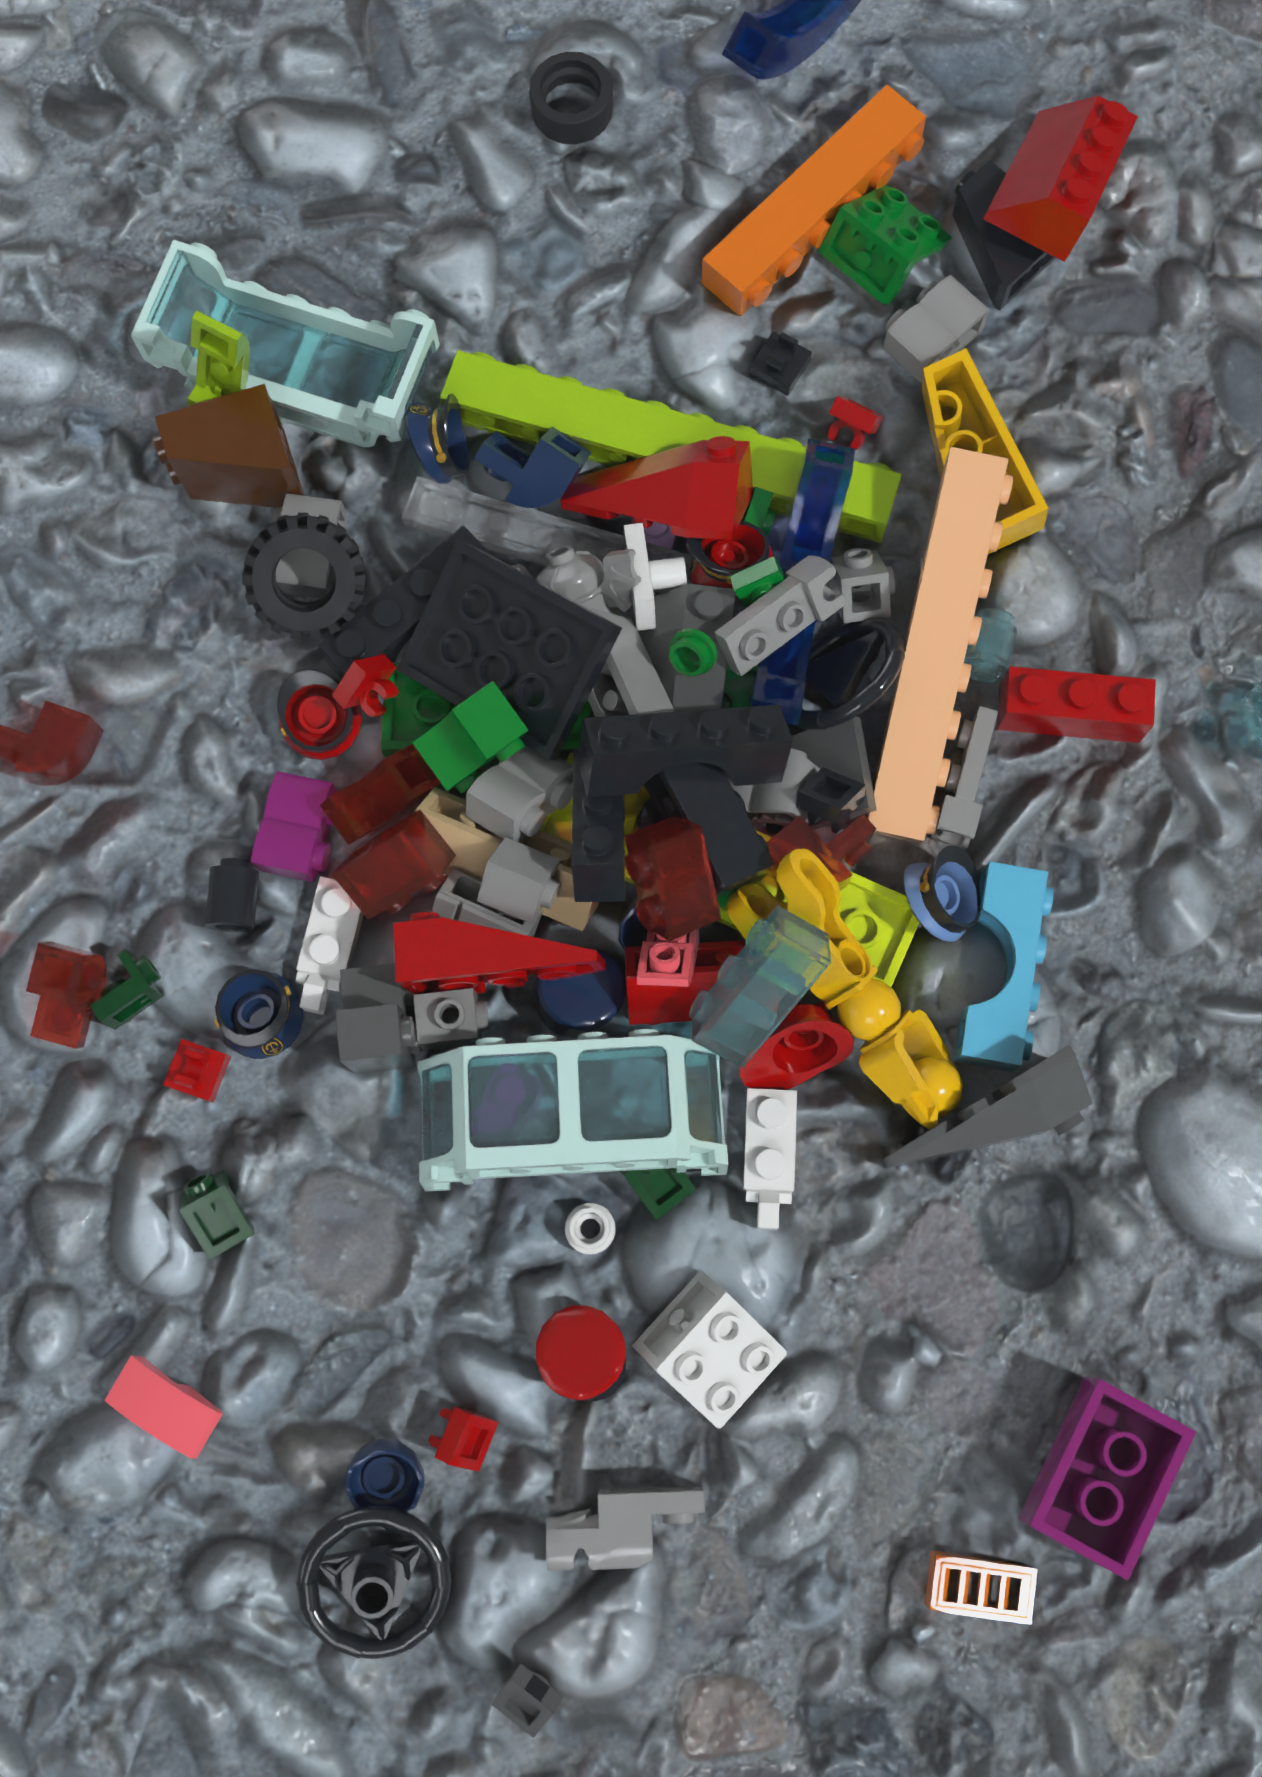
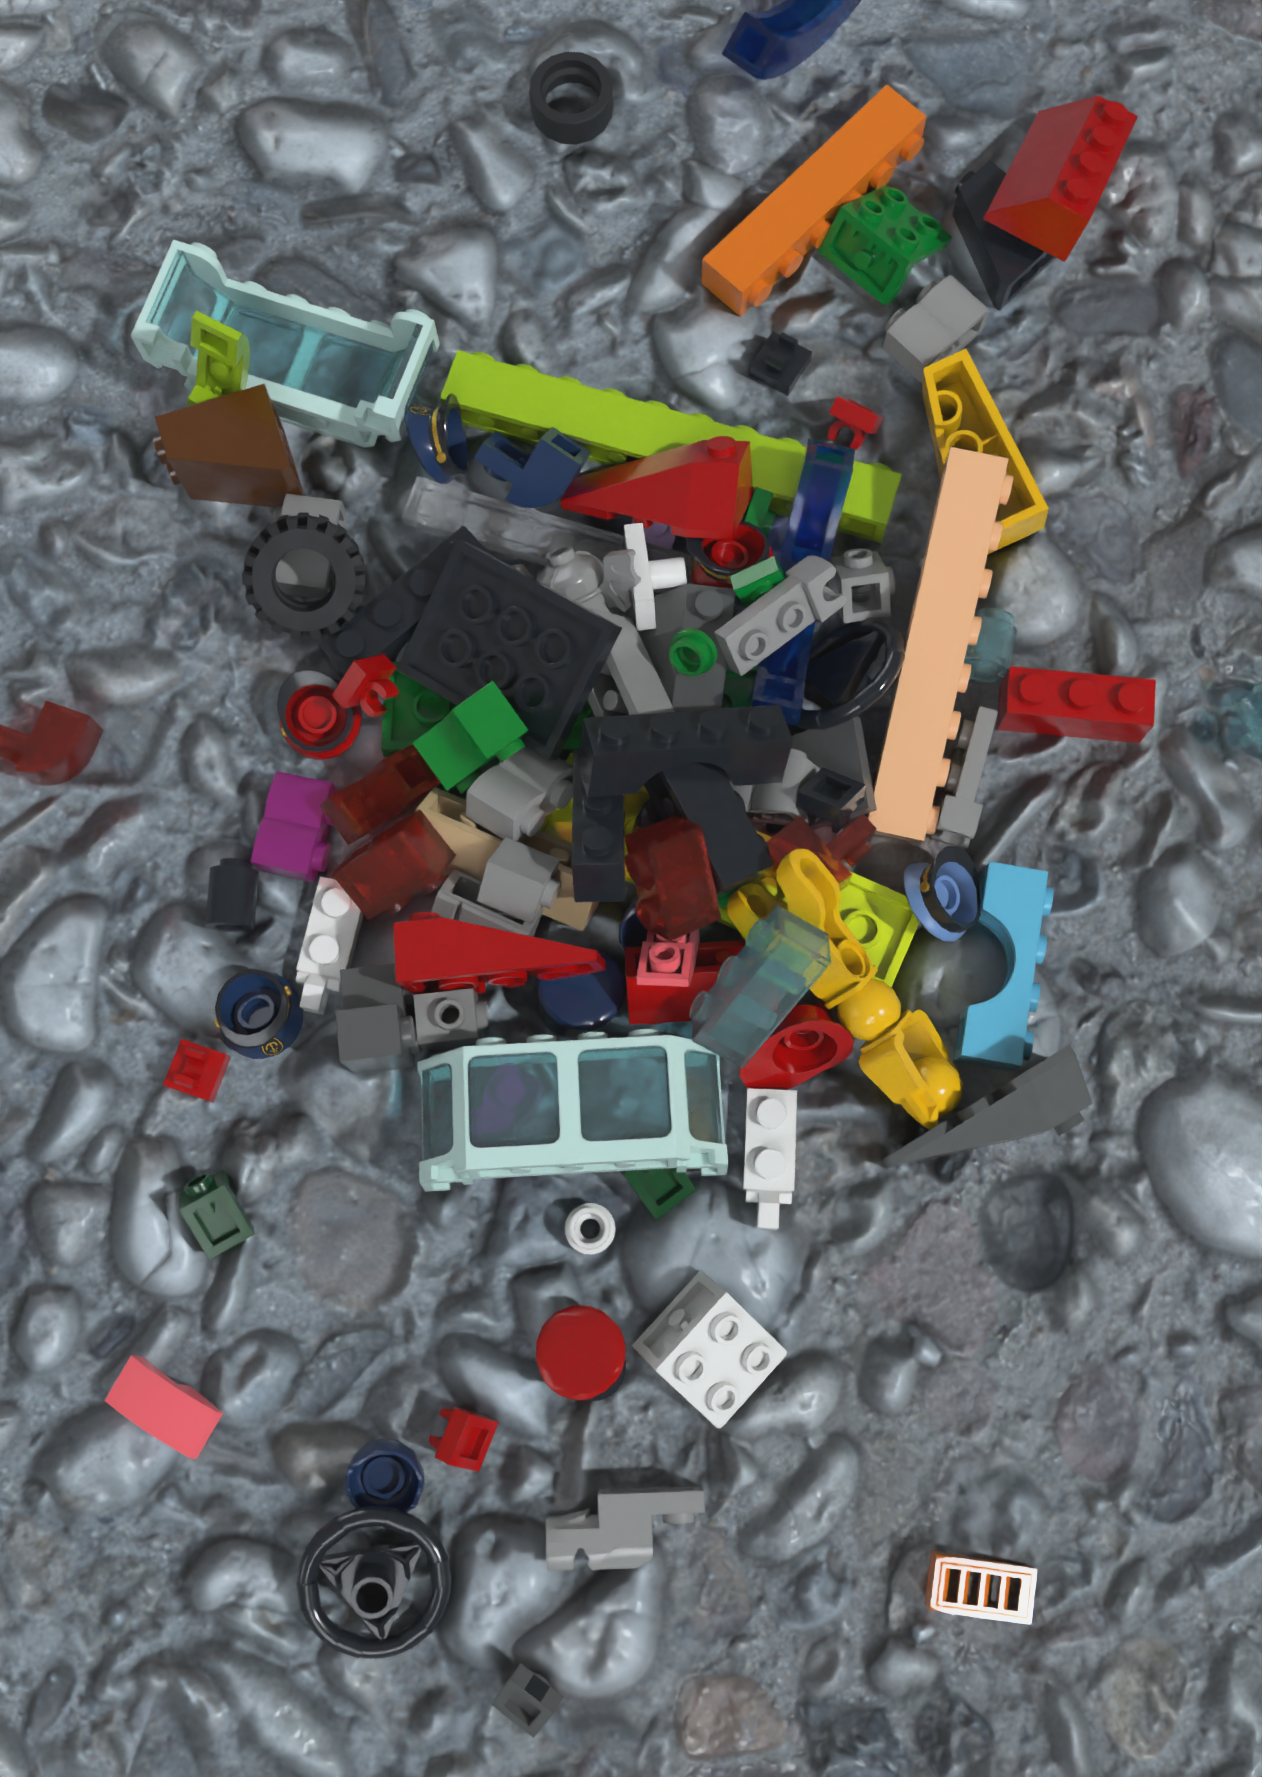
(67, 986): clear red brick -> none
(128, 997): dark green bracket -> none
(1107, 1476): magenta brick -> none

